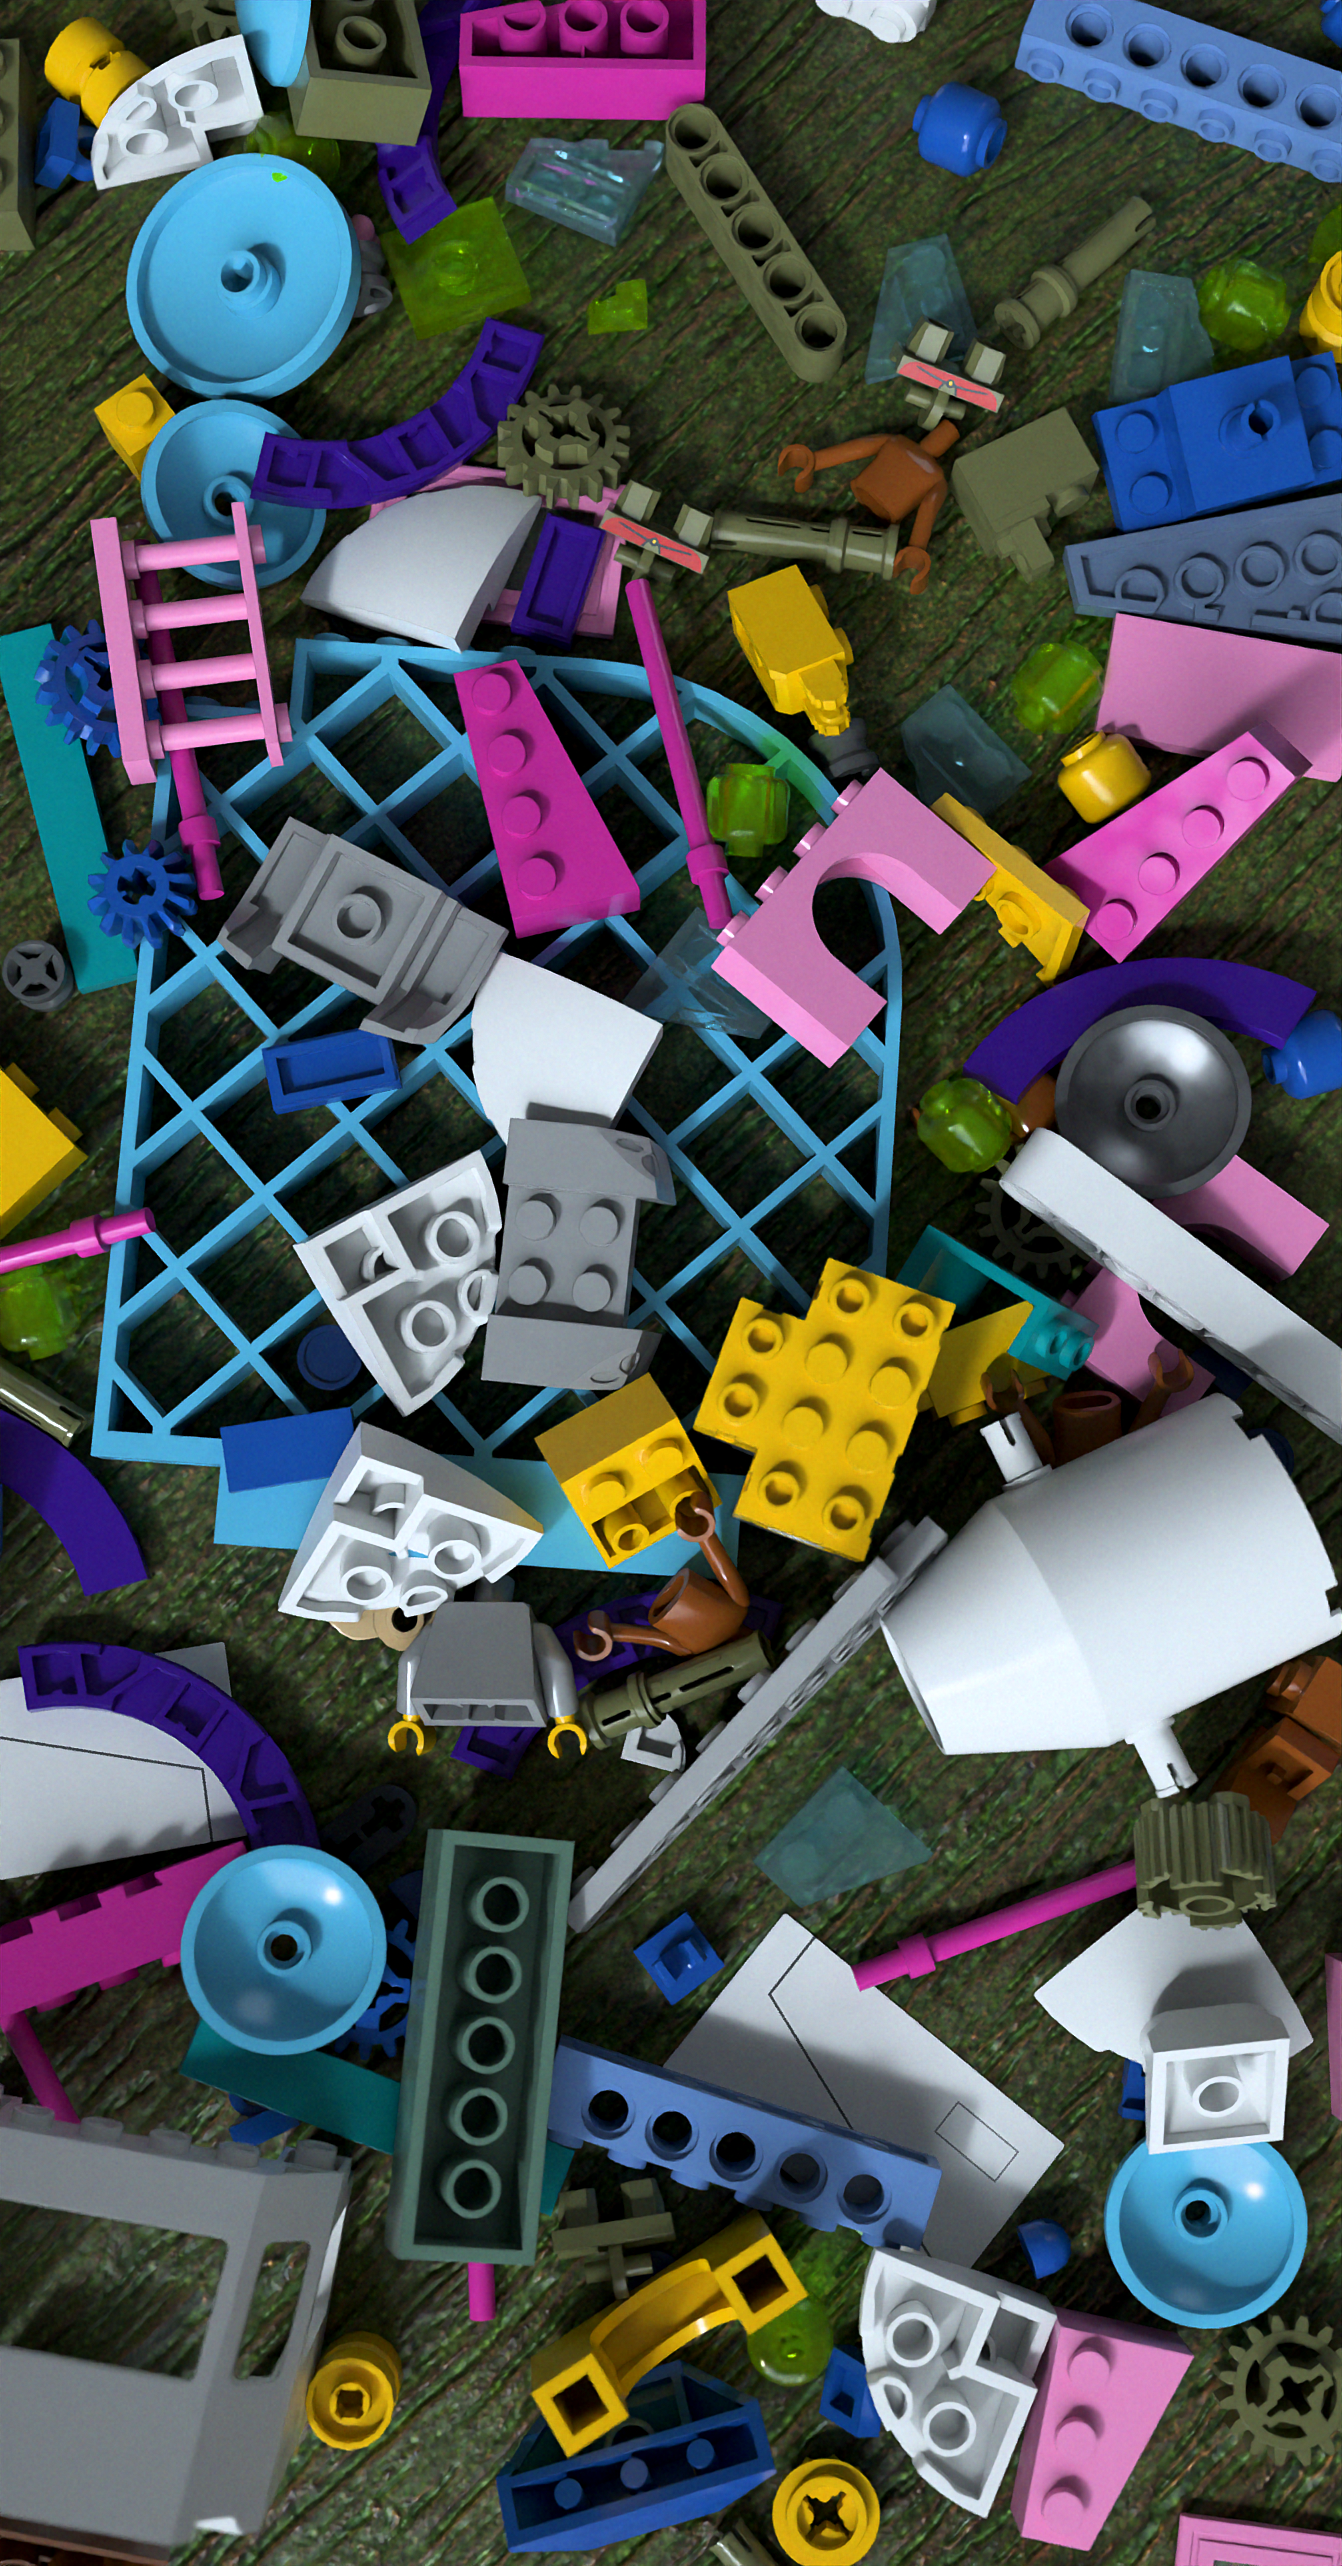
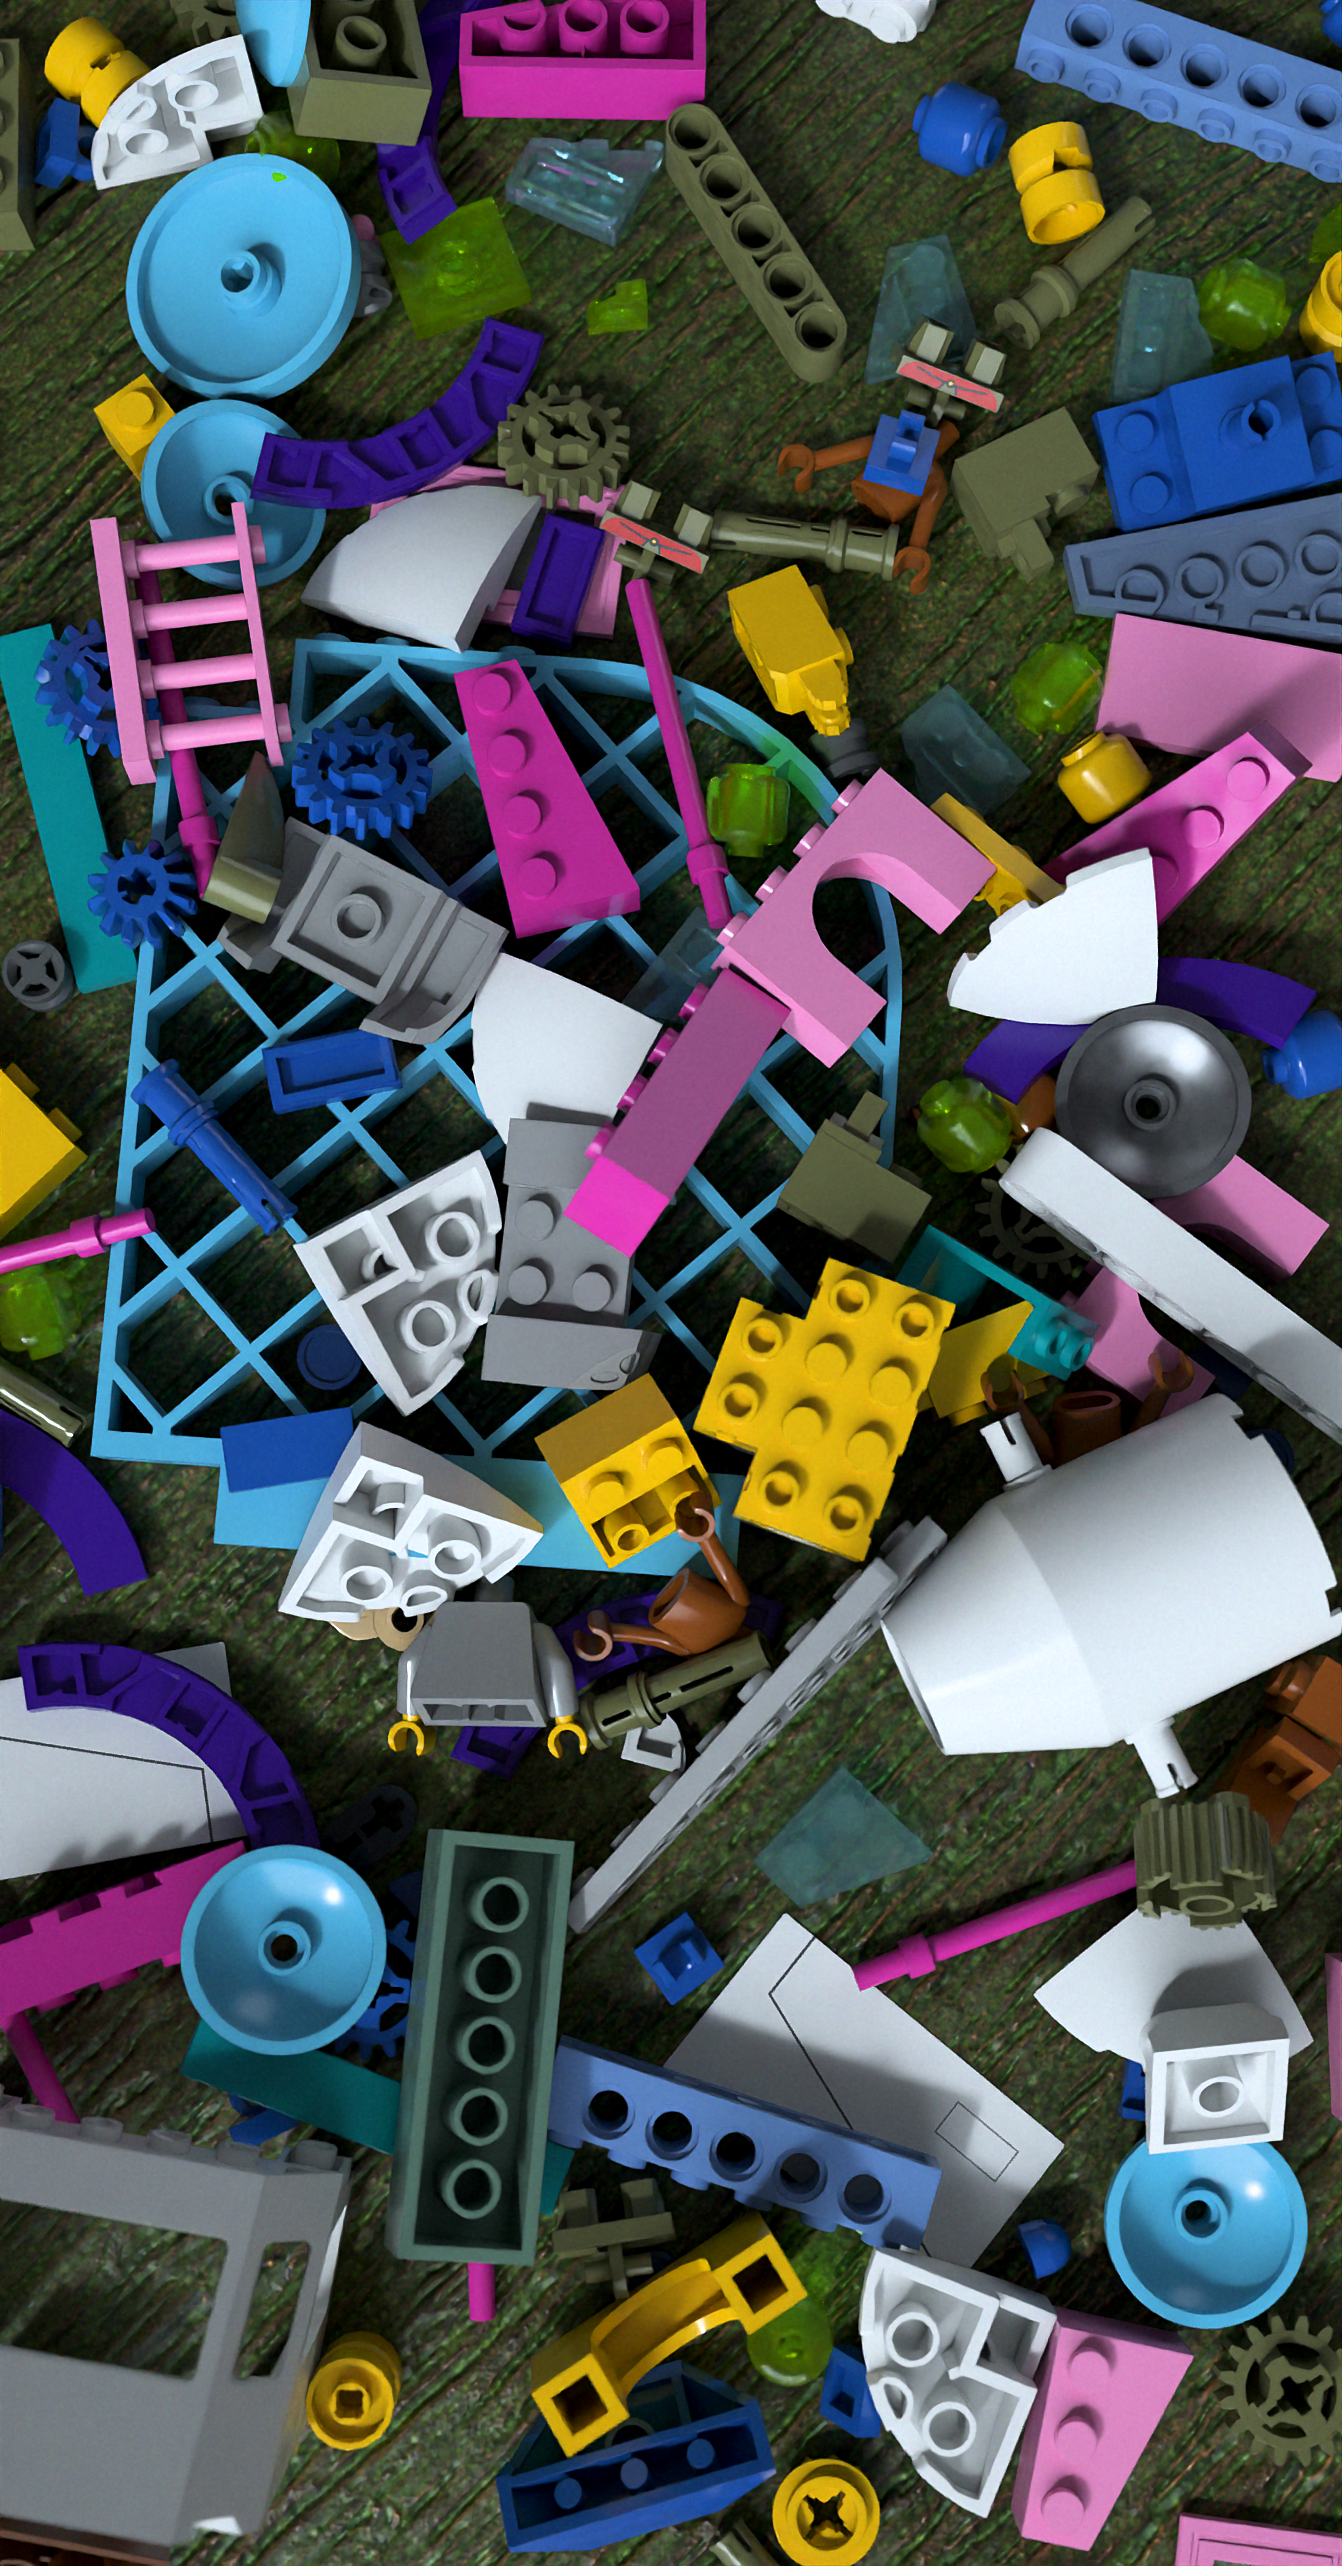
(195, 1125): none -> blue pin
(252, 848): none -> olive piece
(361, 778): none -> blue gear
(674, 1110): none -> dark pink wedge
(850, 1195): none -> olive hinge
(902, 453): none -> blue tile
(1056, 183): none -> yellow wheel
(1071, 956): none -> white brick

